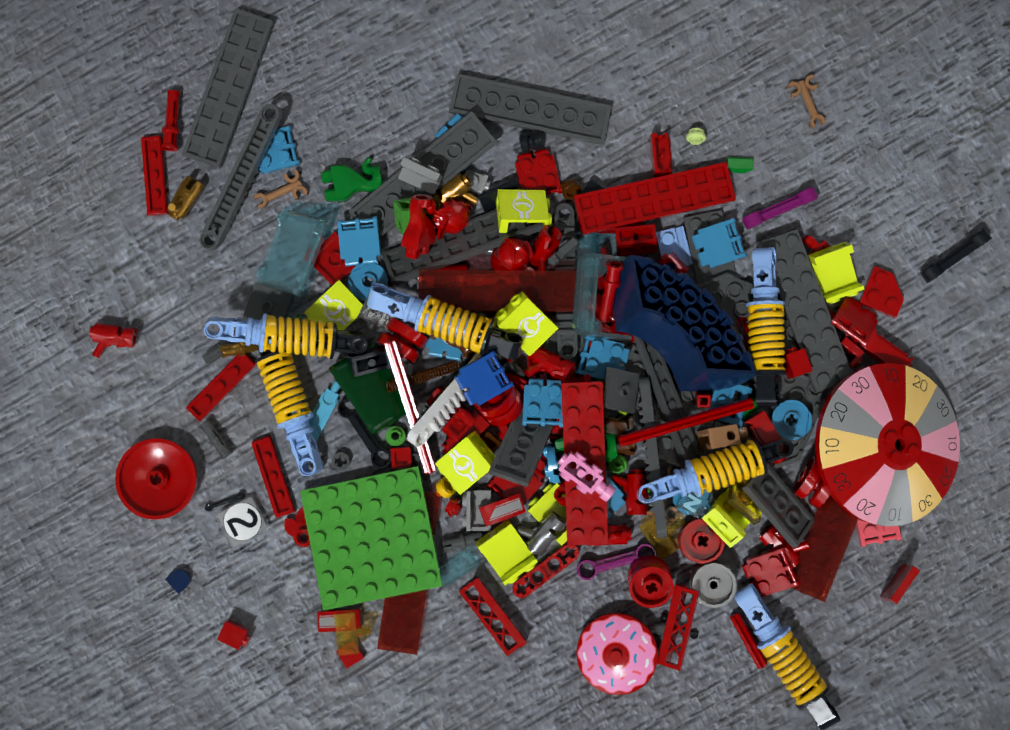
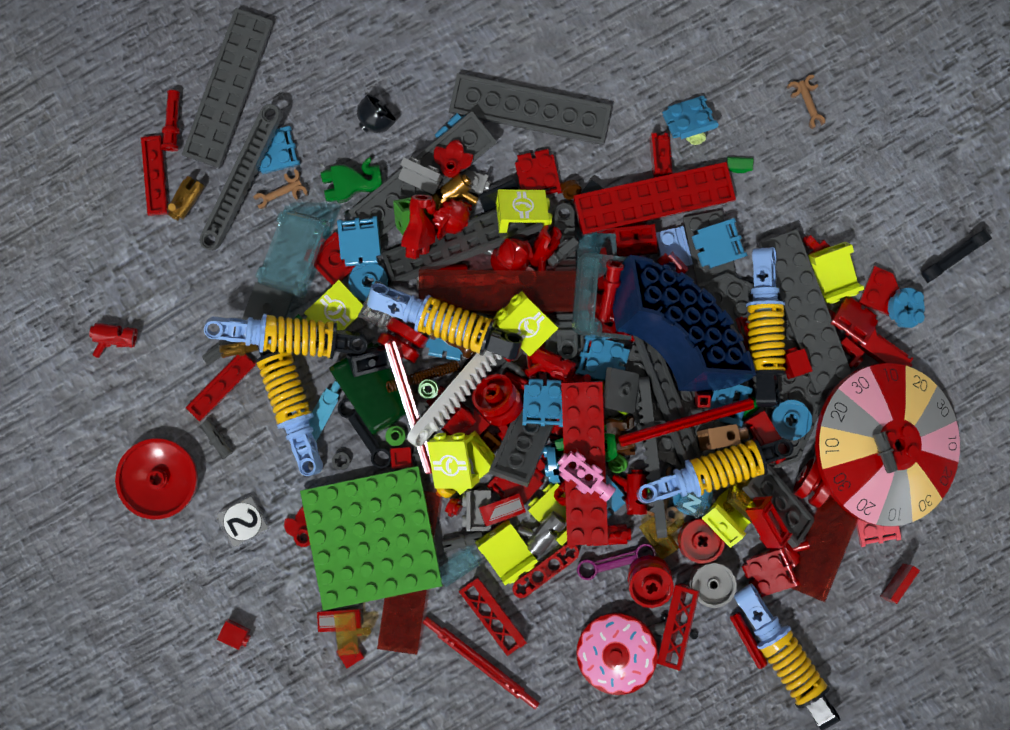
(179, 580): dark blue tile -> none
(209, 507): black hinge -> none
(273, 477): red tile -> none
(373, 115): none -> black cylinder
(426, 394): none -> bright green plate
(451, 461): none -> neon yellow panel
(452, 155): none -> red plate
(481, 663): none -> red axle
(482, 379): blue plate -> none
(530, 142): black wheel -> none
(689, 118): none -> dark azure plate
(768, 523): none -> red window
(800, 199): magenta piece -> none
(885, 452): none -> dark grey axle
(915, 304): none -> dark azure plate

